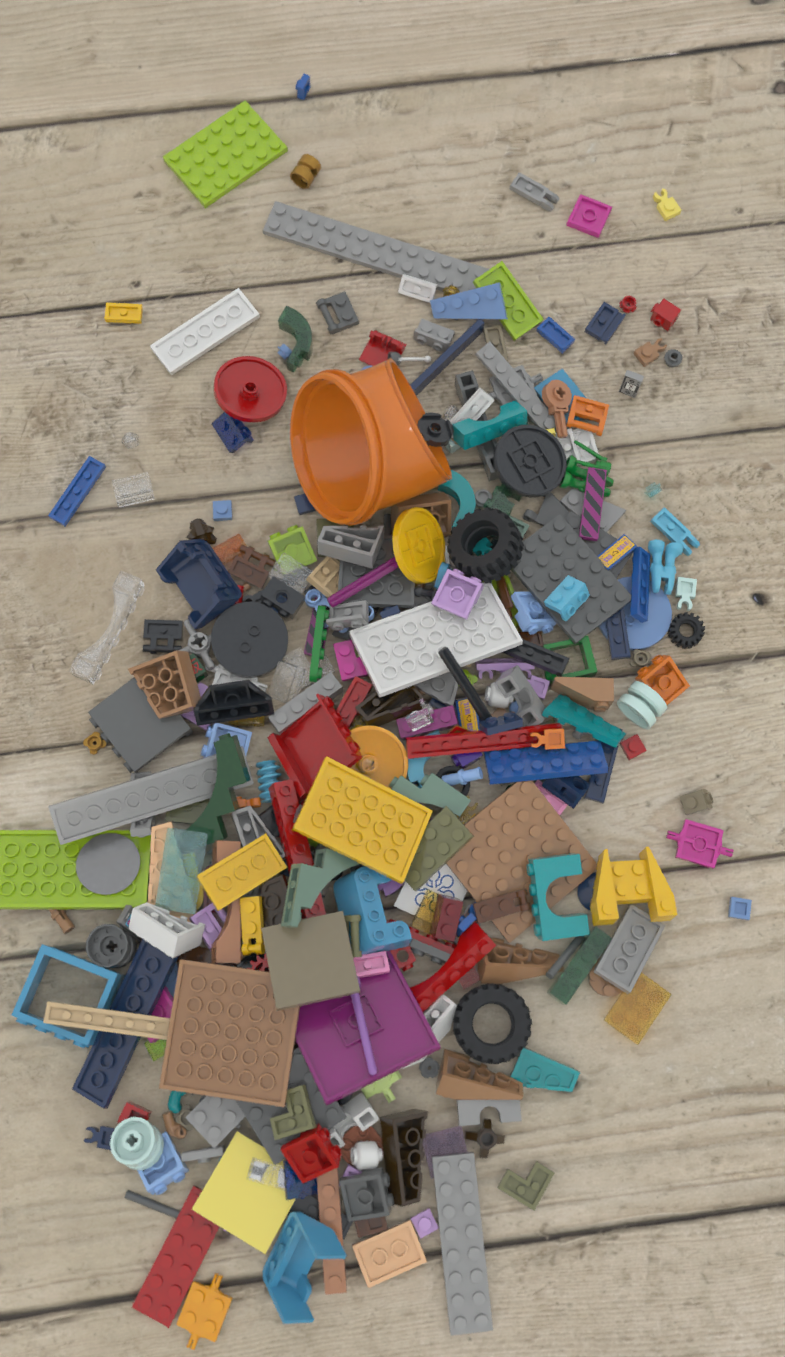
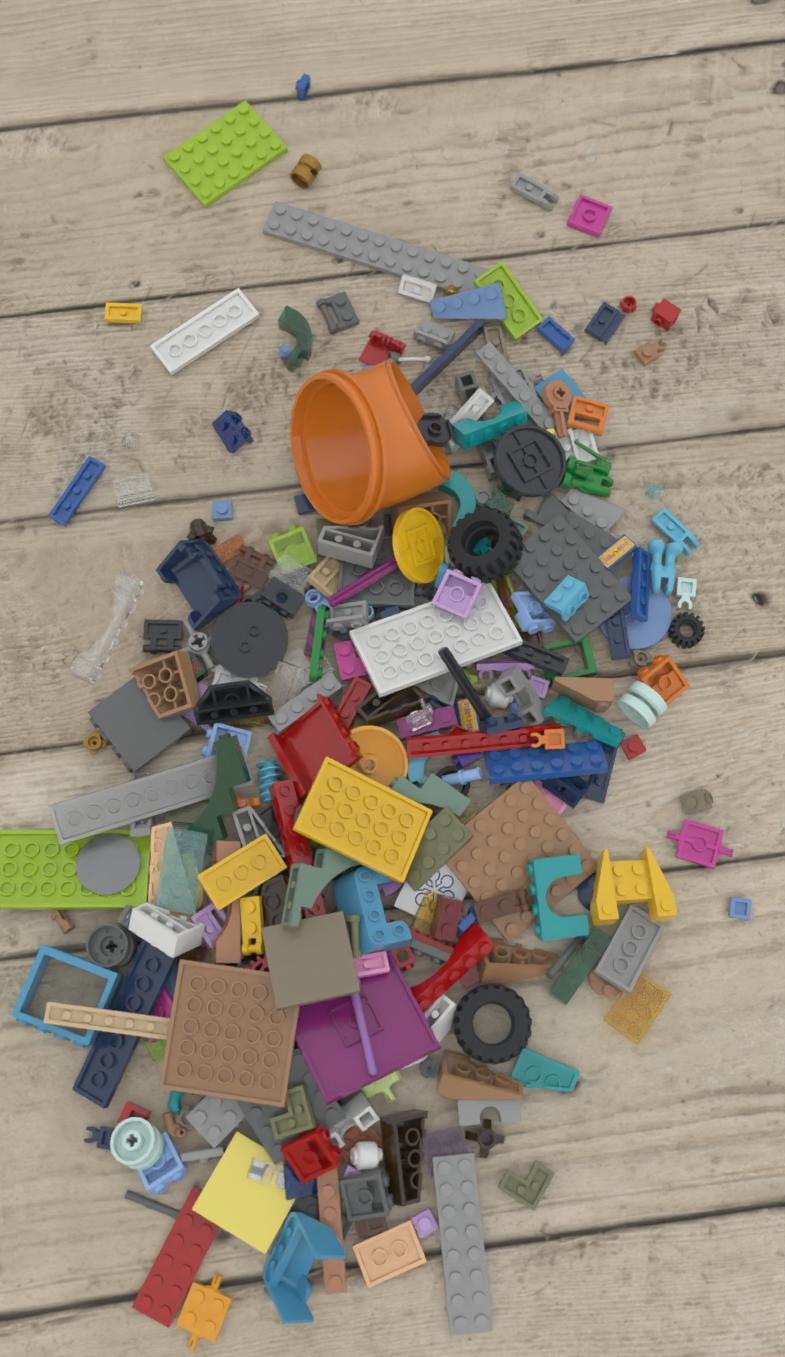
(250, 389): red dish -> none
(592, 504): tile -> none
(631, 383): light grey tile -> none
(666, 206): light yellow plate -> none
(673, 362): dark grey plate -> none

